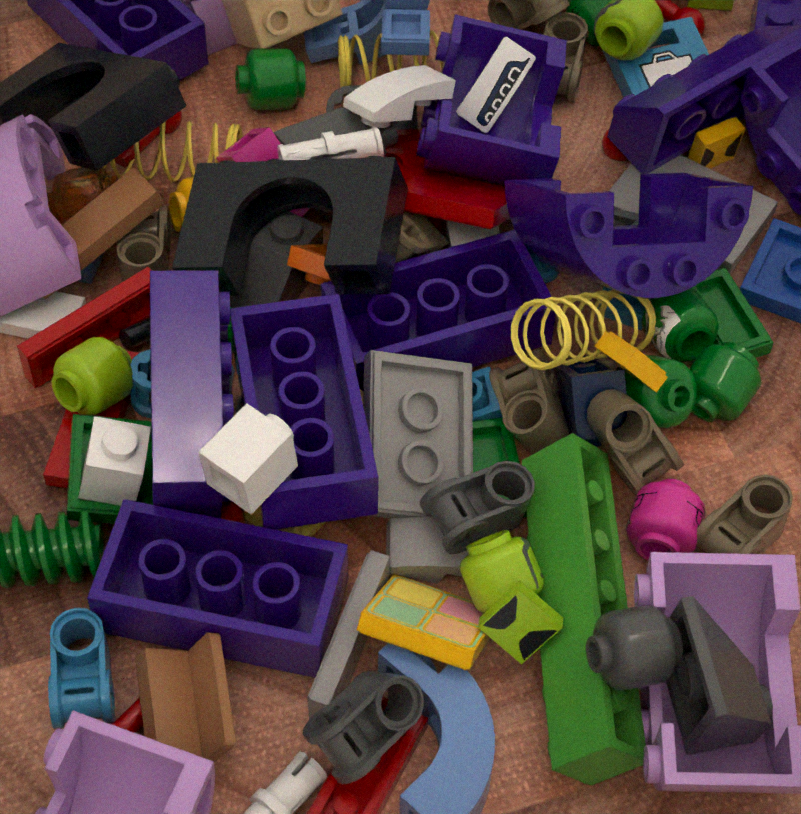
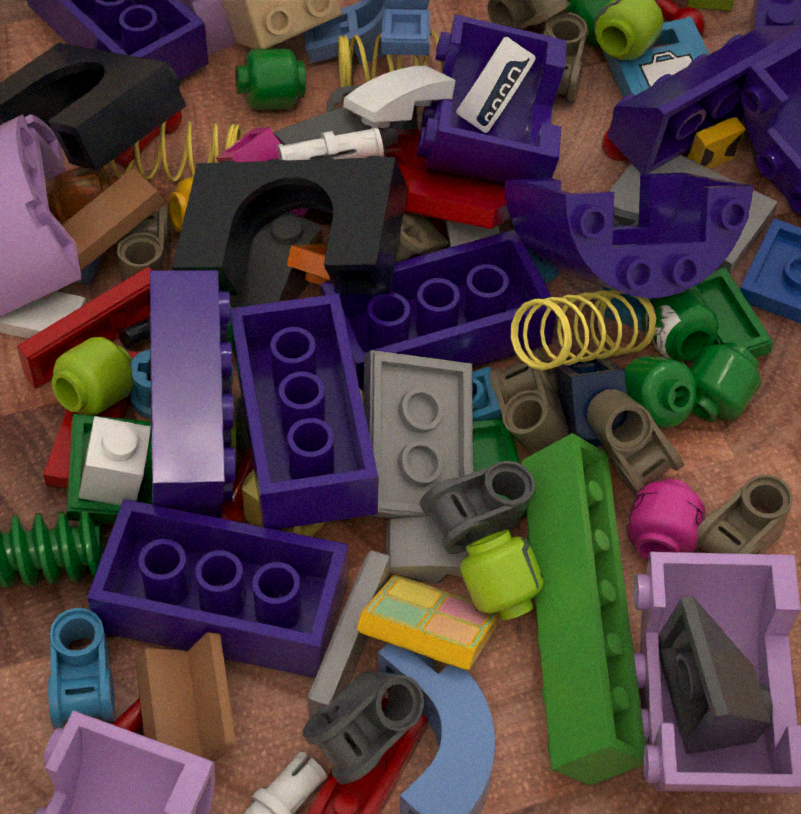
(249, 457): white brick -> none
(520, 622): lime tile -> none
(631, 360): yellow tile -> none
(634, 647): dark grey head -> none

